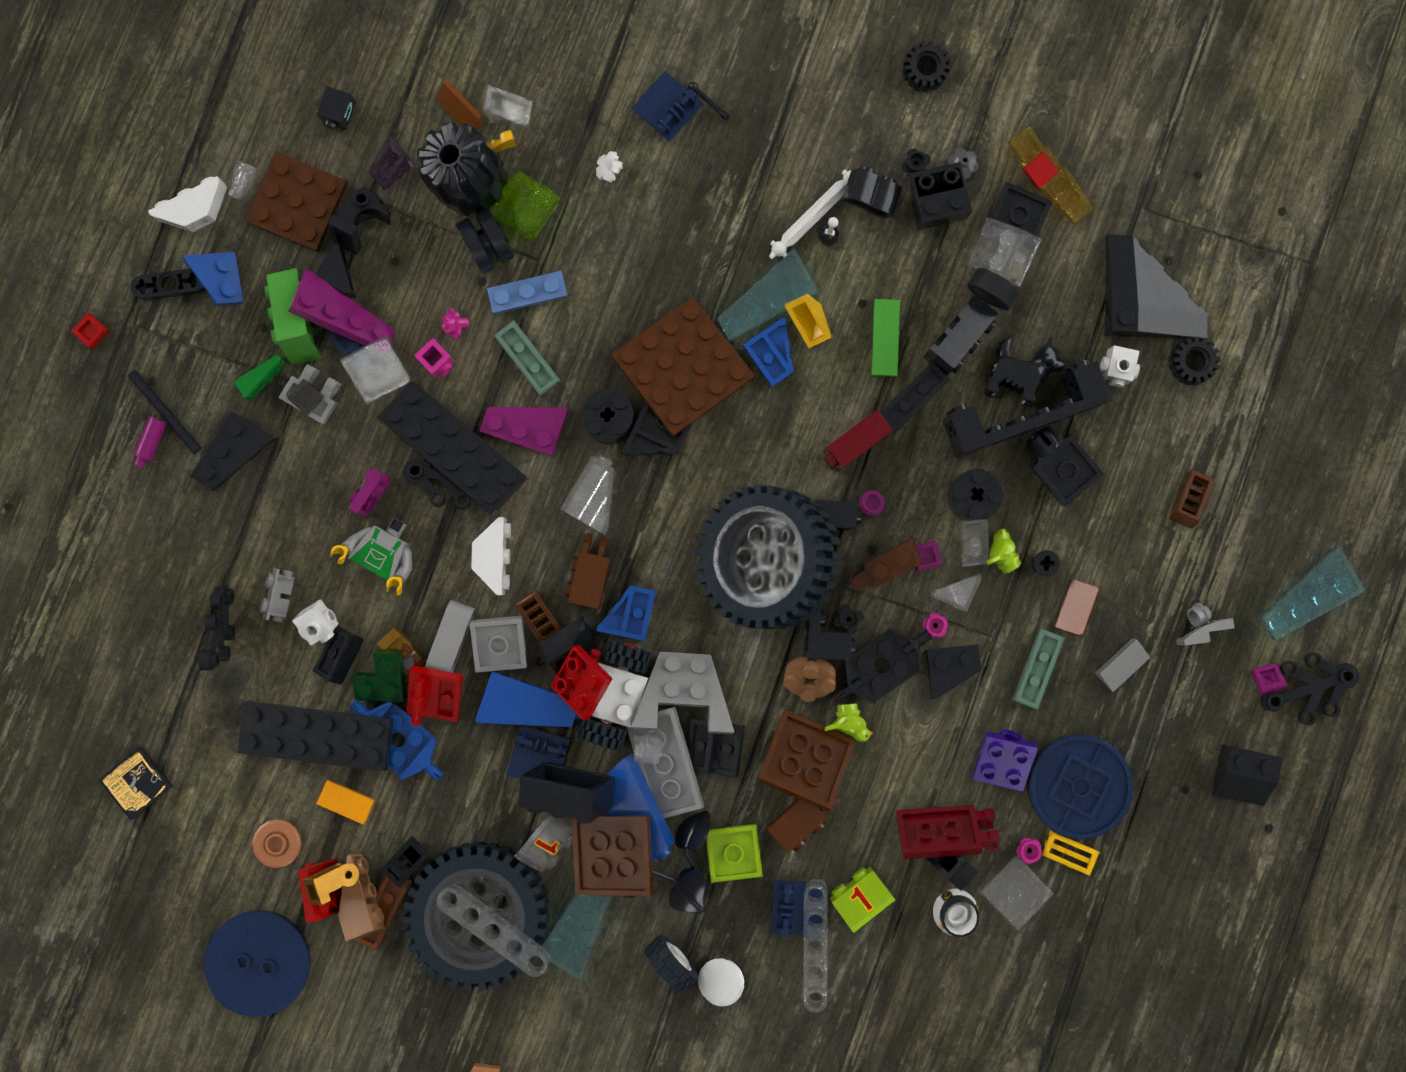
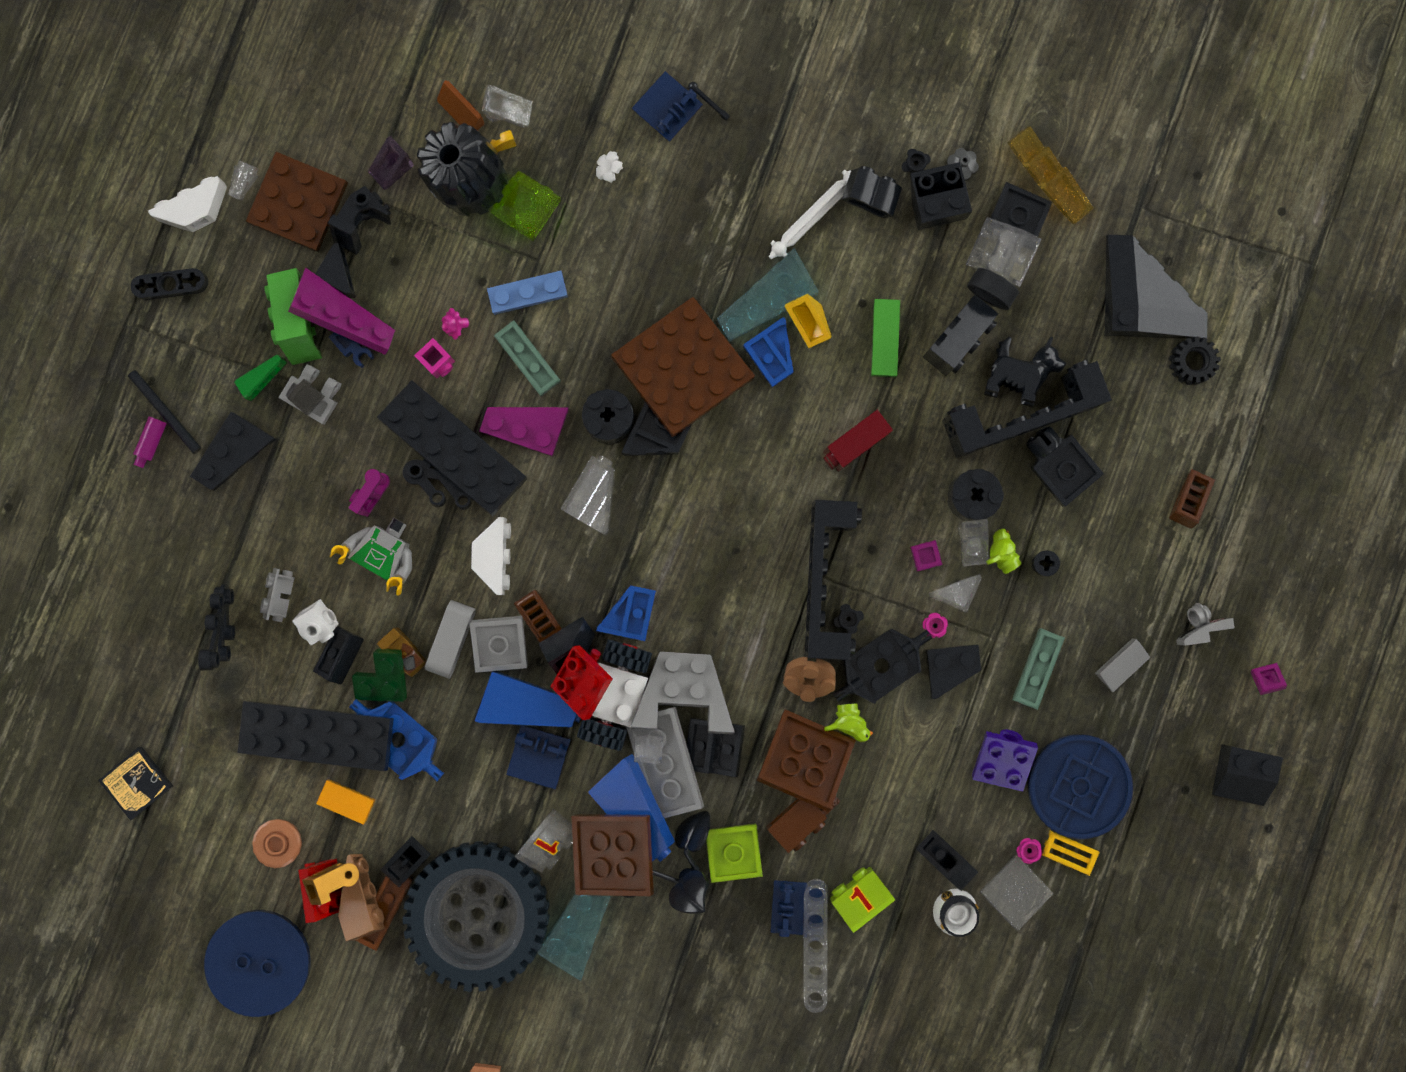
(90, 331): red tile -> none
(218, 276): blue wing -> none
(336, 108): black brick -> none
(376, 369): clear plate -> none
(433, 694): red plate -> none
(485, 240): black wheel -> none
(507, 931): clear beam -> none
(566, 792): black piece -> none
(589, 575): reddish brown hinge -> none
(671, 963): black wheel -> none
(721, 982): white piece -> none
(736, 533): wheel -> none
(828, 238): black hinge -> none
(871, 502): magenta plate -> none
(888, 565): reddish brown hinge -> none
(914, 396): black plate -> none
(937, 56): black tyre -> none
(946, 831): dark red tile -> none
(1040, 170): red tile -> none
(1076, 607): slope -> none
(1120, 366): white brick -> none
(1315, 687): black plant -> none
(1318, 592): clear light blue wing -> none

